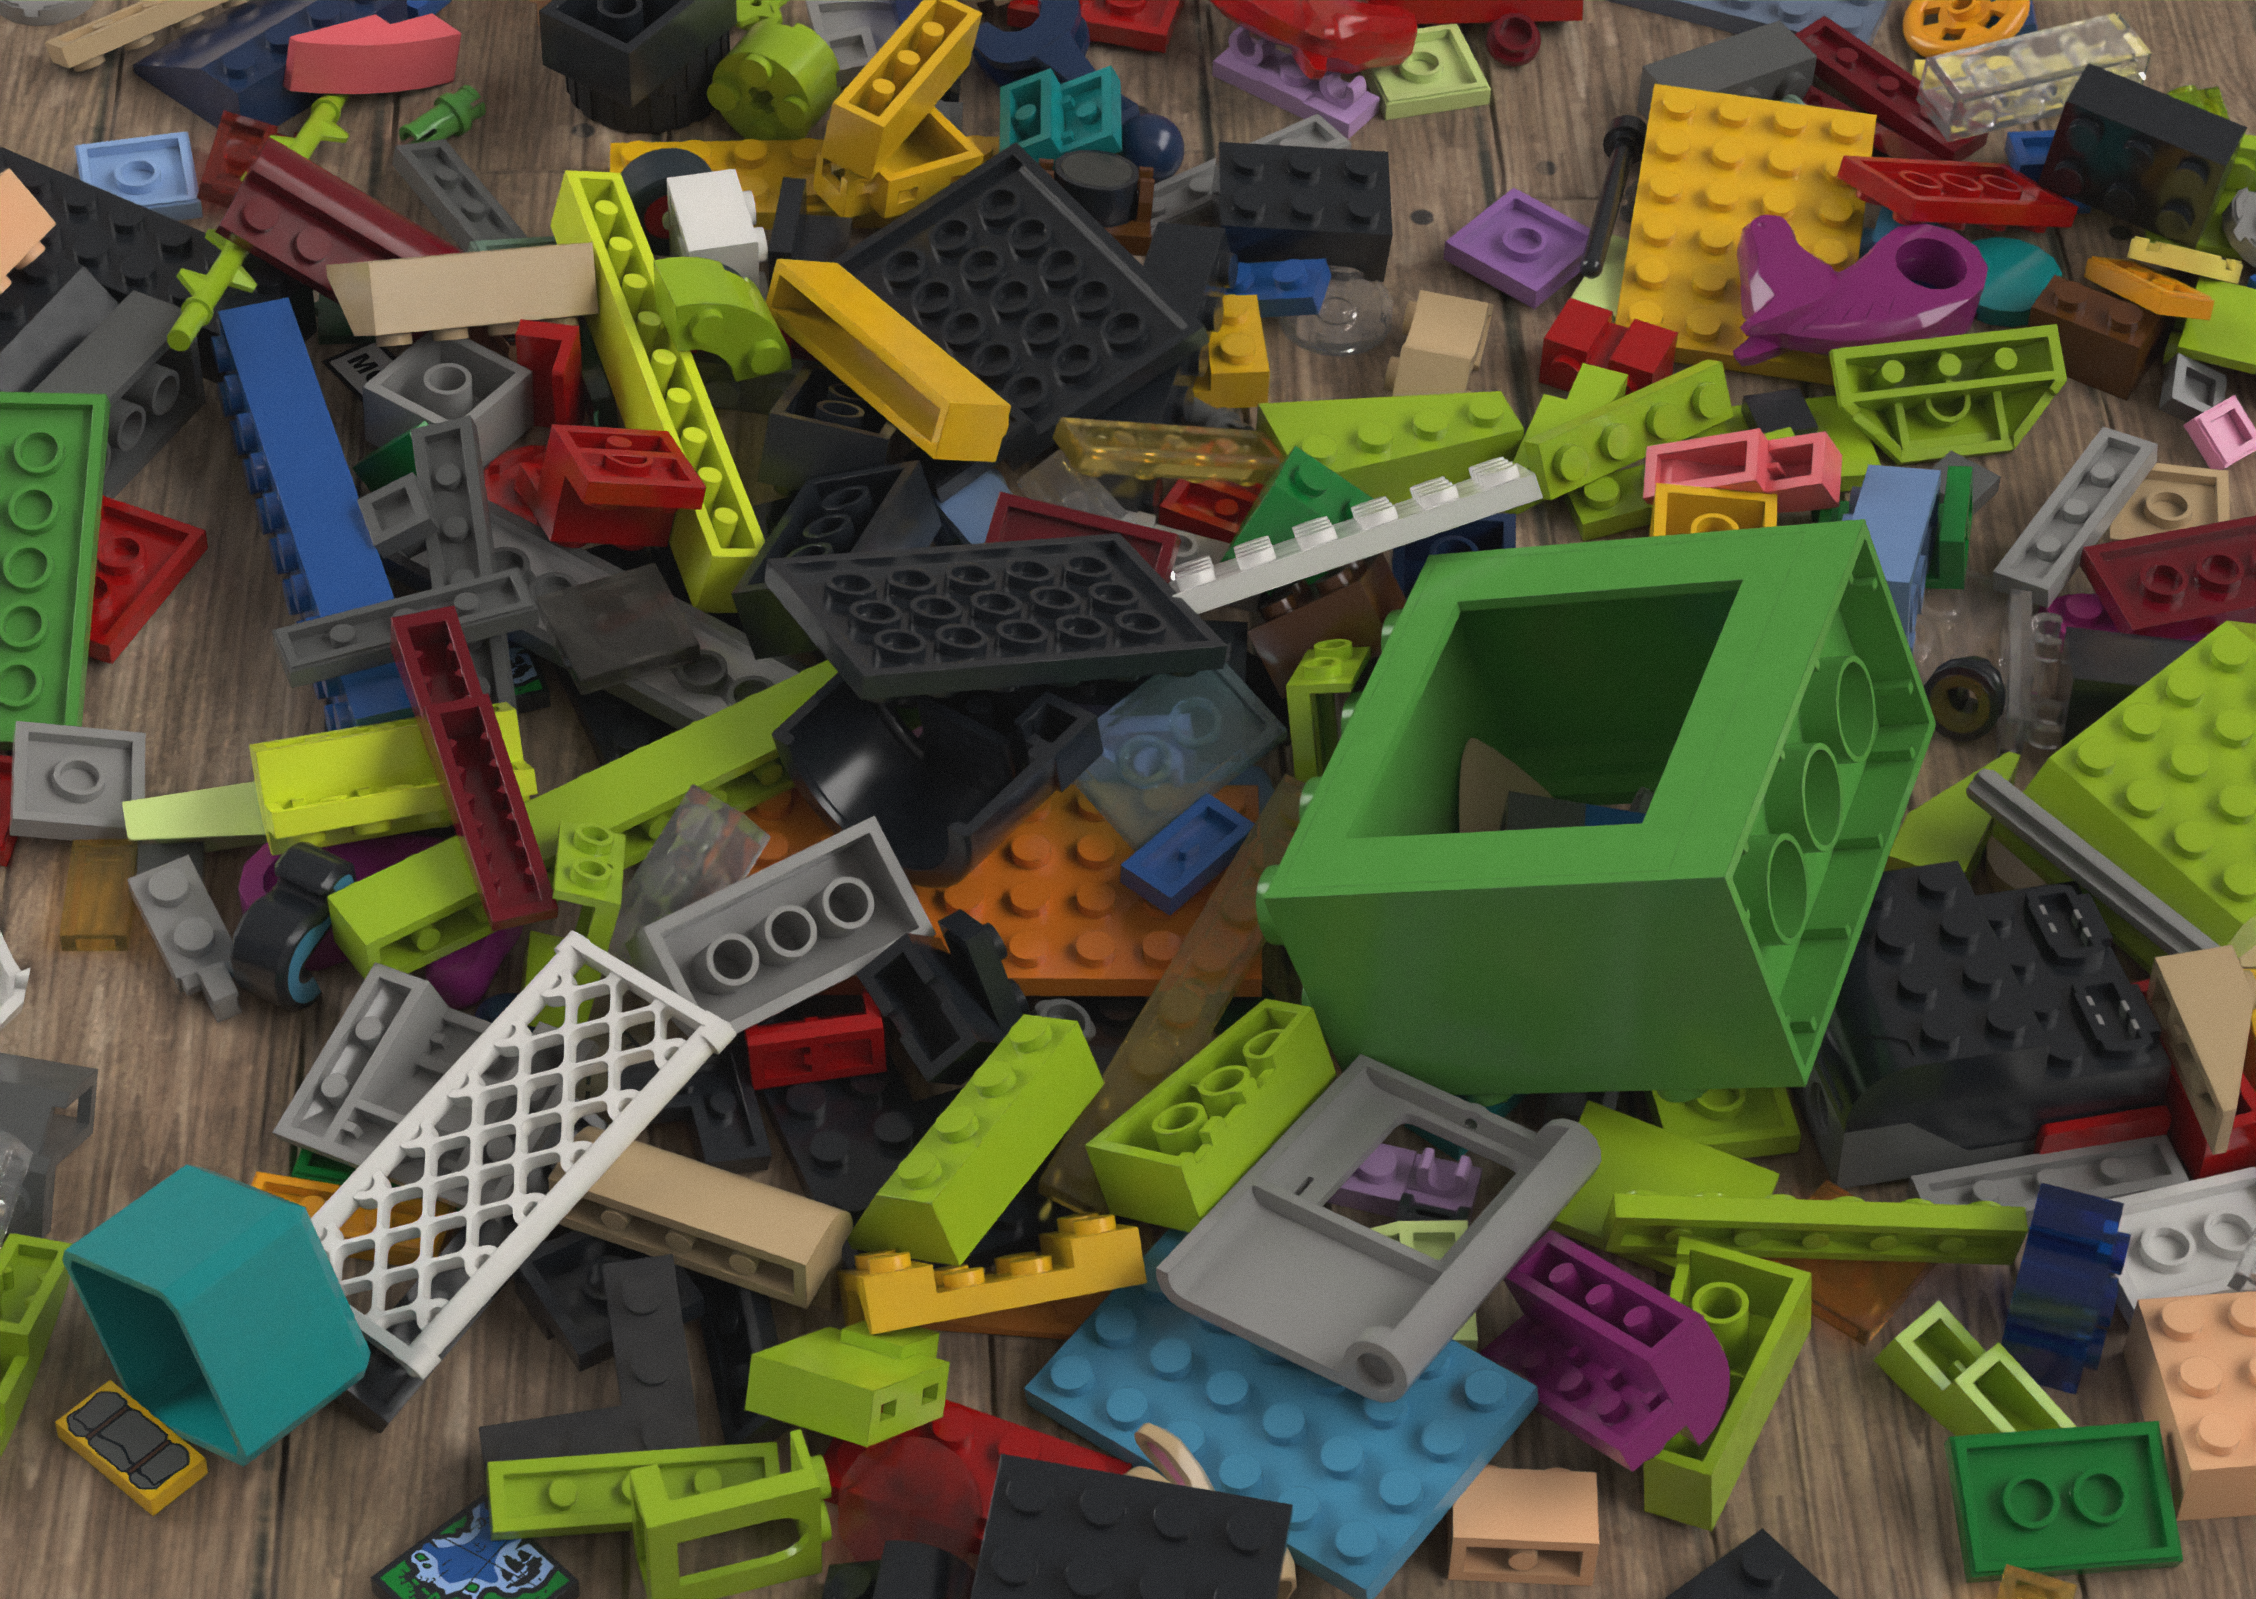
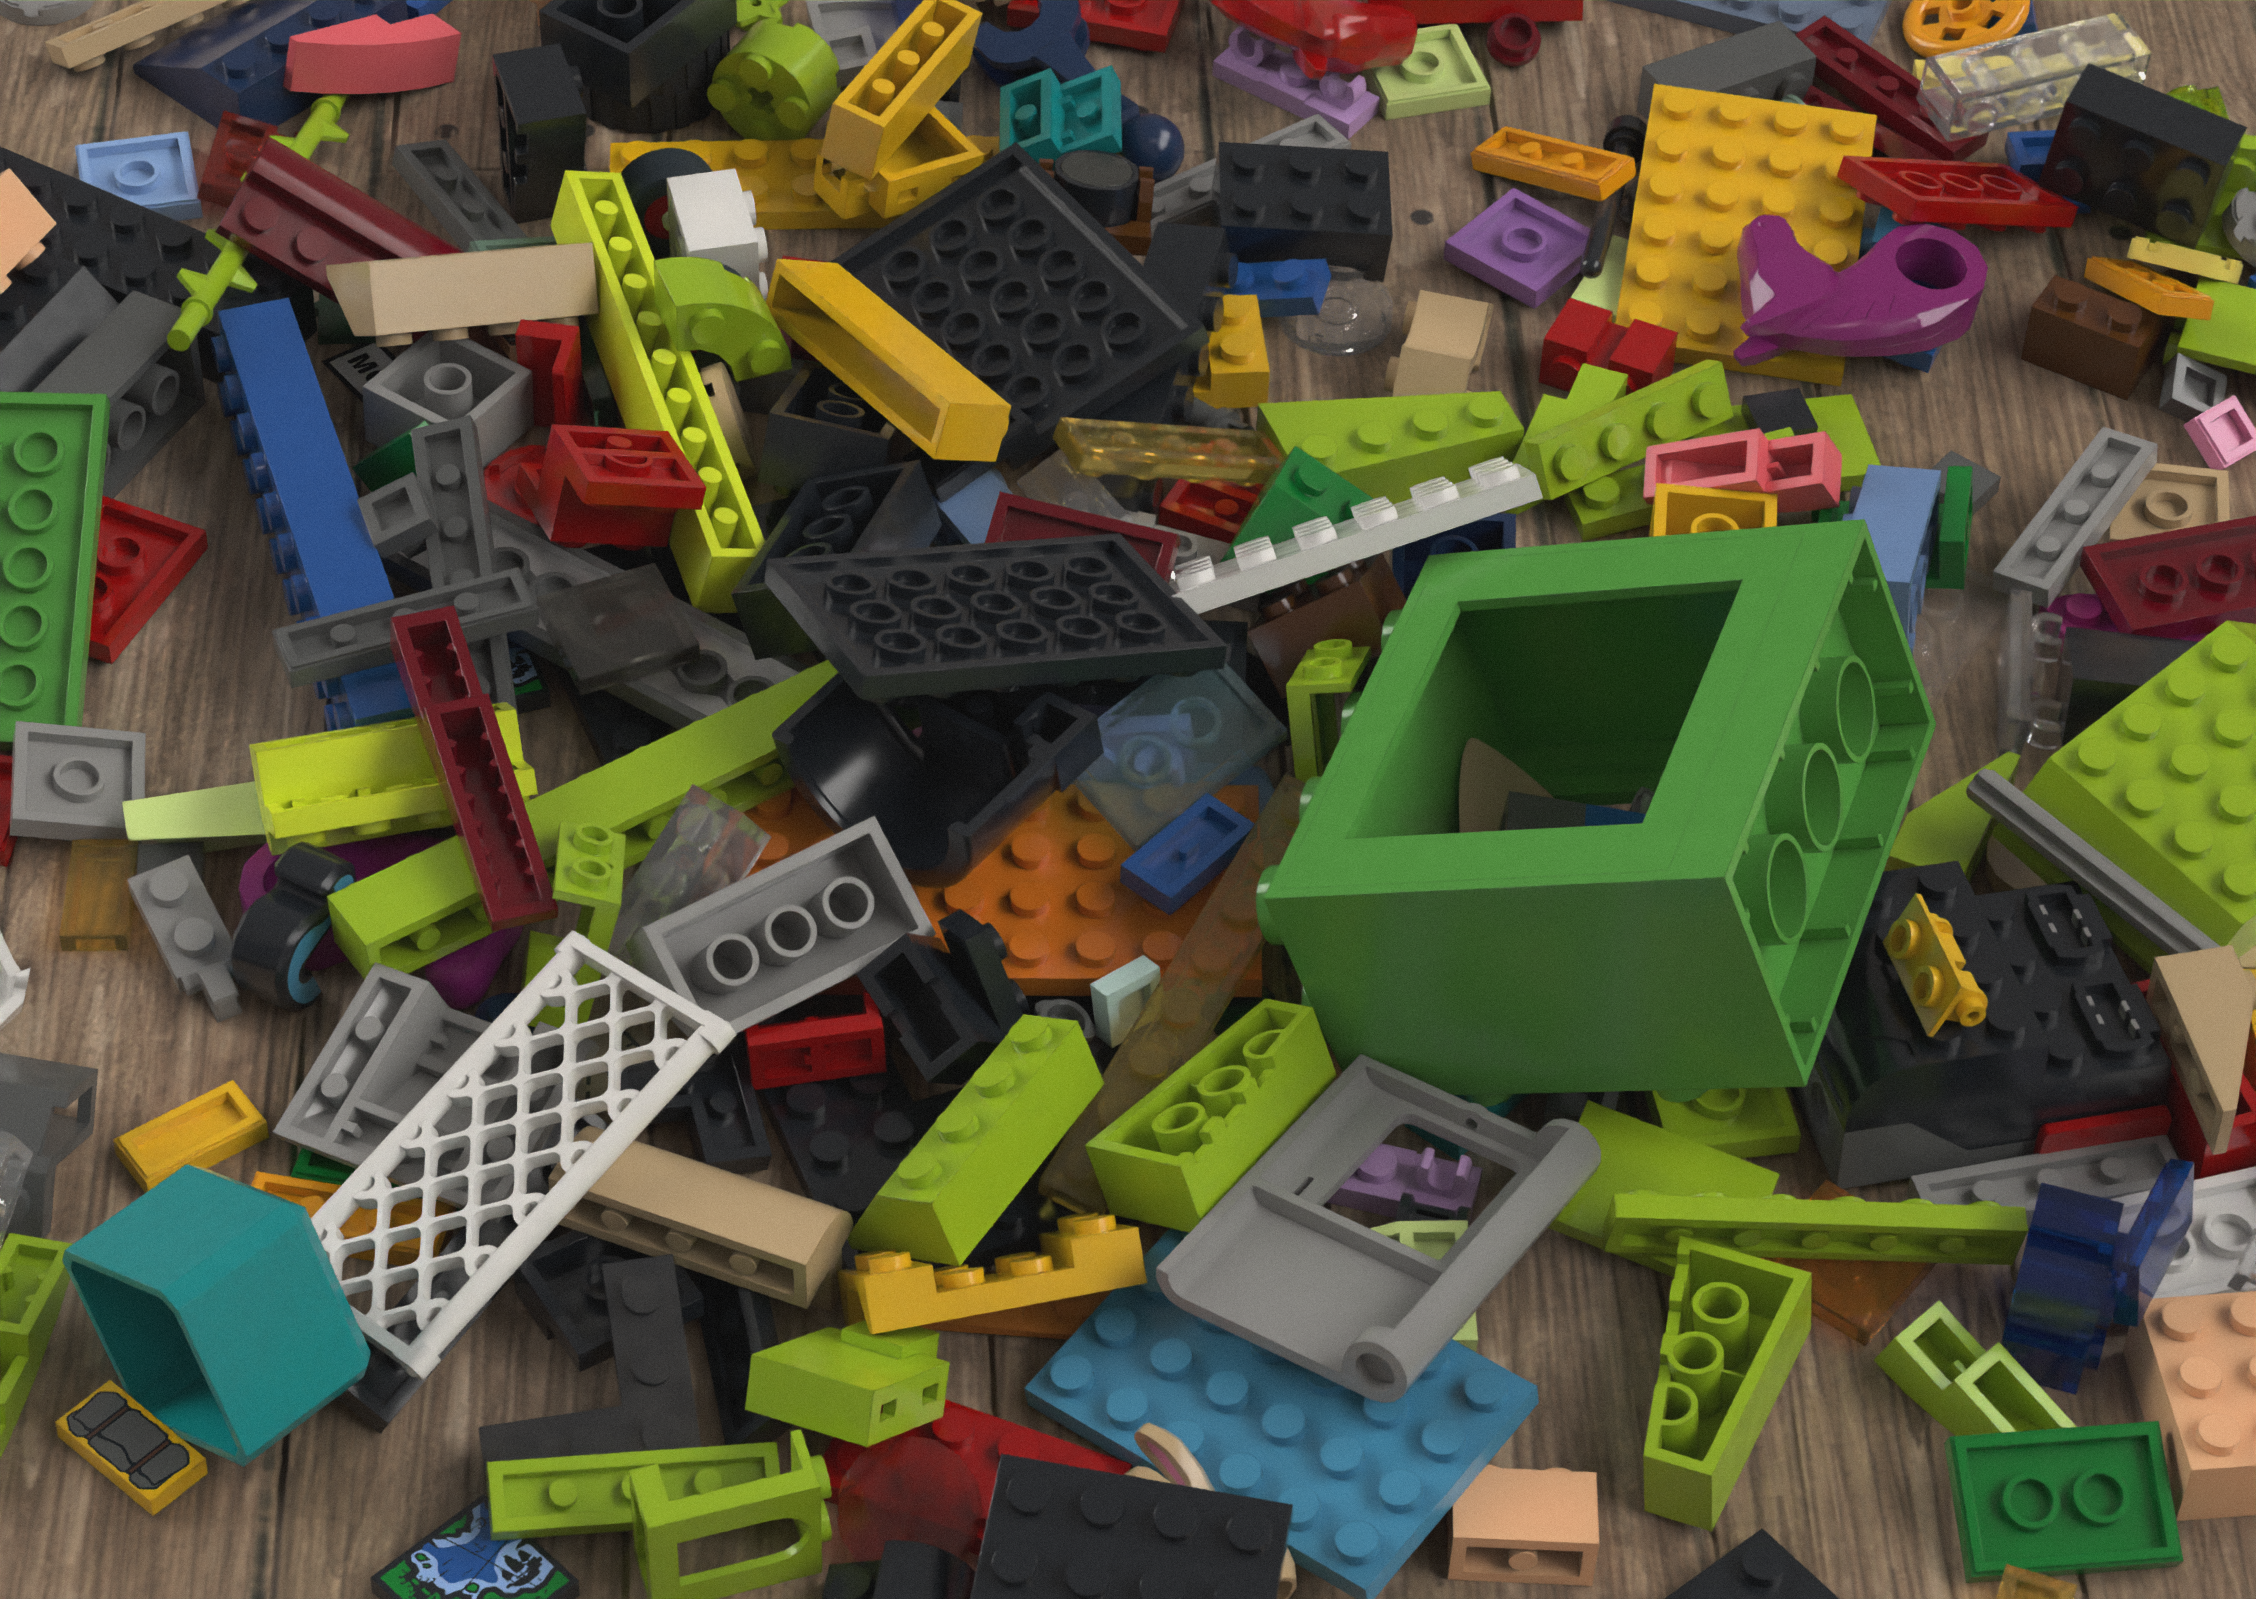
(192, 1134): none -> yellow tile
(448, 117): bright green pin -> none
(538, 127): none -> black wedge
(731, 419): none -> tan tile
(803, 235): black panel -> none
(1121, 997): none -> light aqua plate
(1553, 163): none -> light orange tile
(1610, 1353): magenta brick -> none
(1931, 969): none -> yellow hinge
(1949, 697): black piece -> none
(1950, 391): lime wedge -> none
(2013, 280): teal tile -> none
(2152, 1242): none -> clear blue tile

